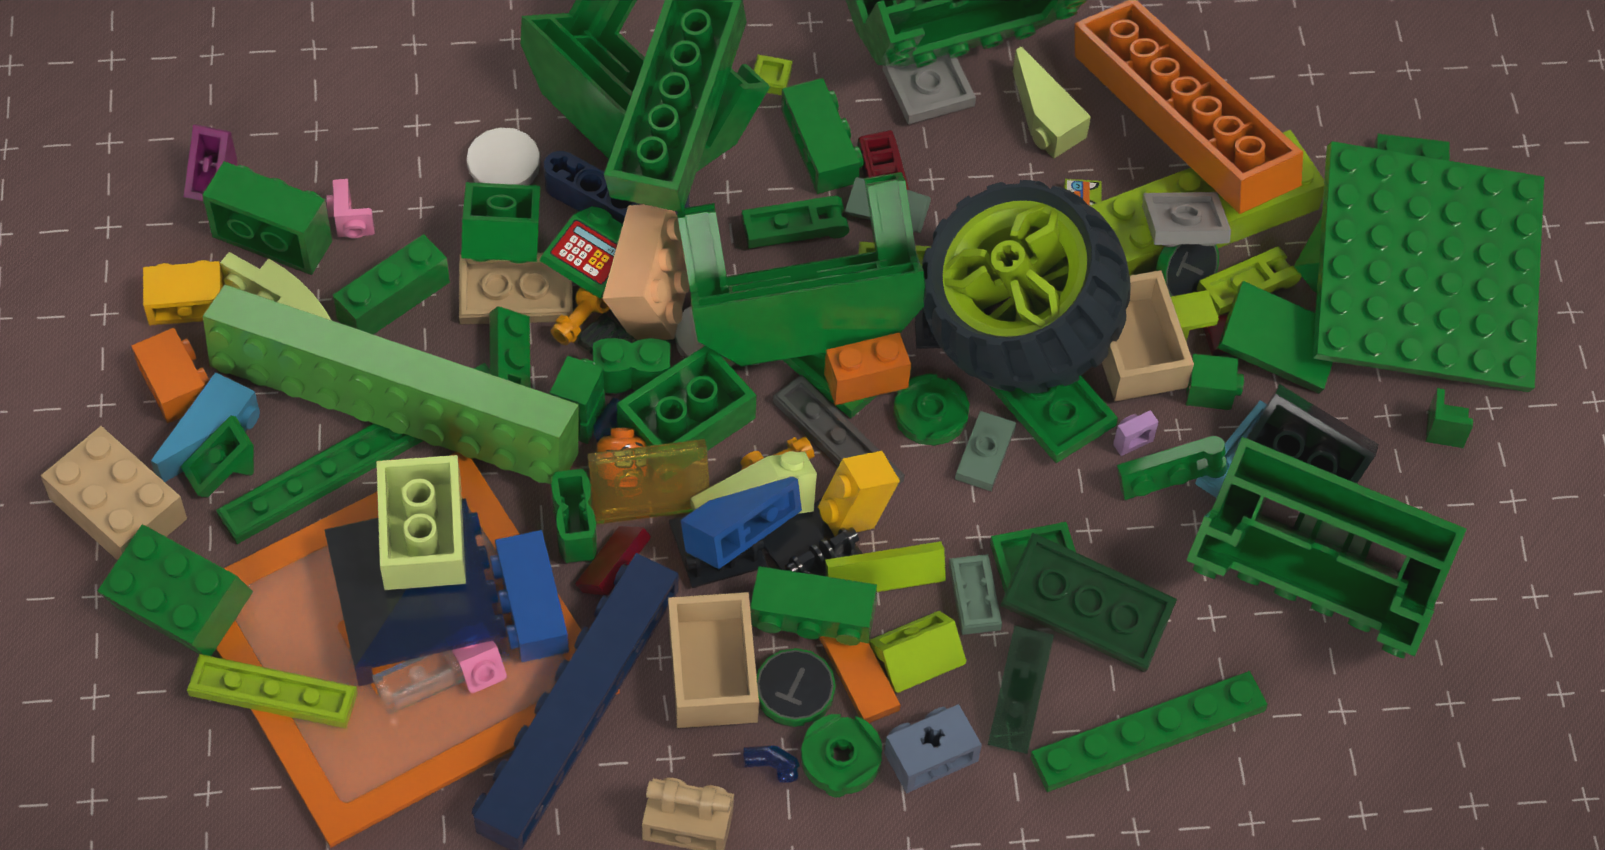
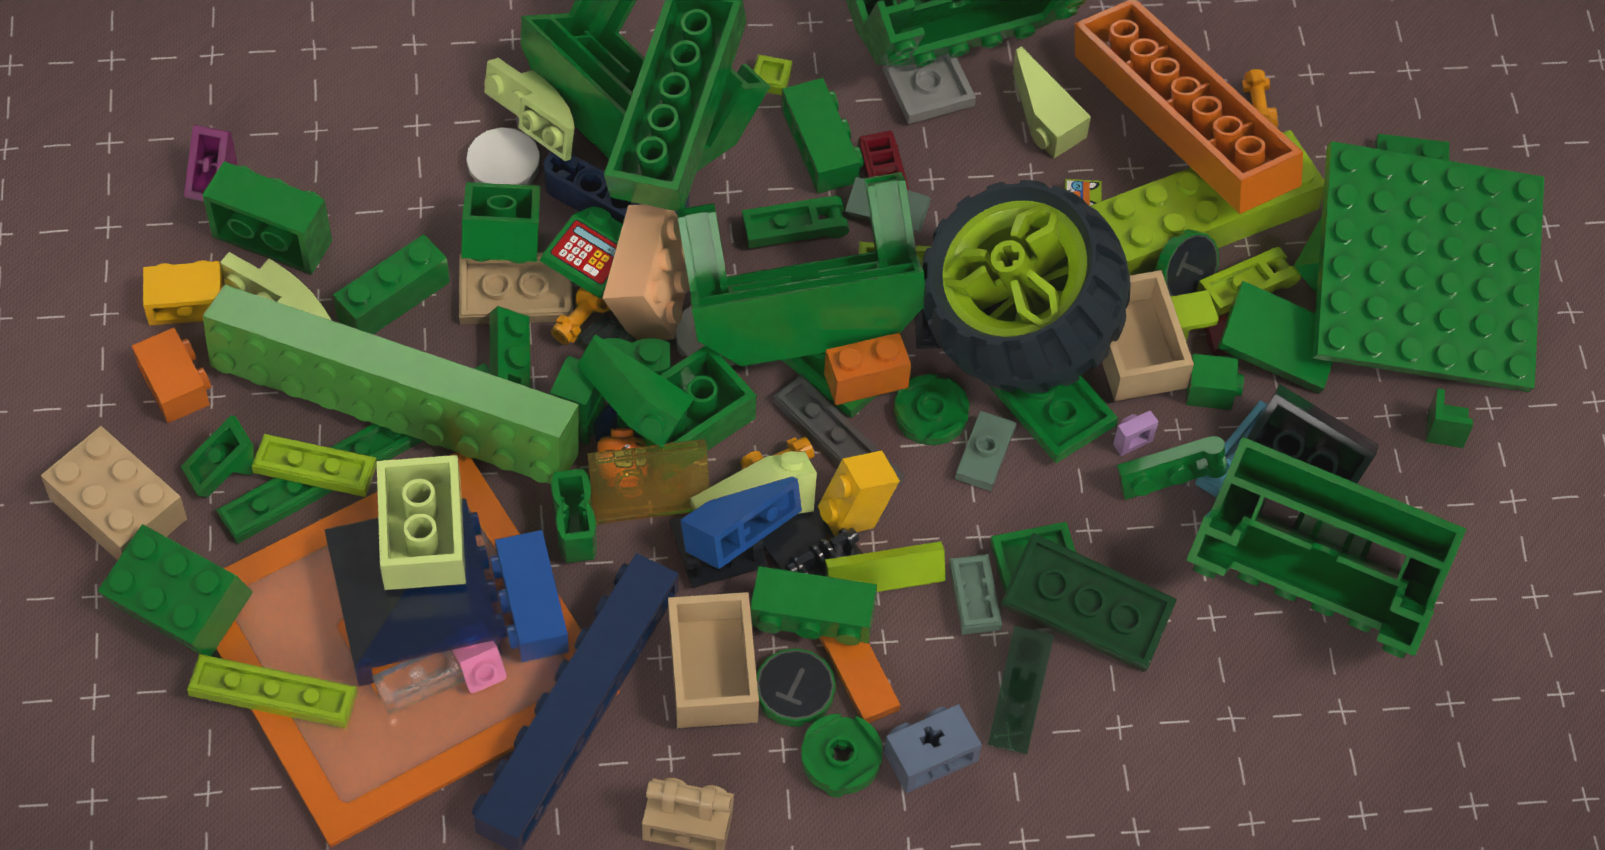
(207, 413): dark azure slope -> none
(314, 465): none -> lime tile
(348, 221): bright pink bracket -> none
(536, 103): none -> yellowish green slope
(618, 550): dark red tile -> none
(634, 391): none -> green slope
(775, 757): clear blue arm -> none
(919, 650): lime panel -> none
(1148, 731): green plate -> none
(1186, 218): light grey plate -> none
(1256, 83): none -> light orange bar

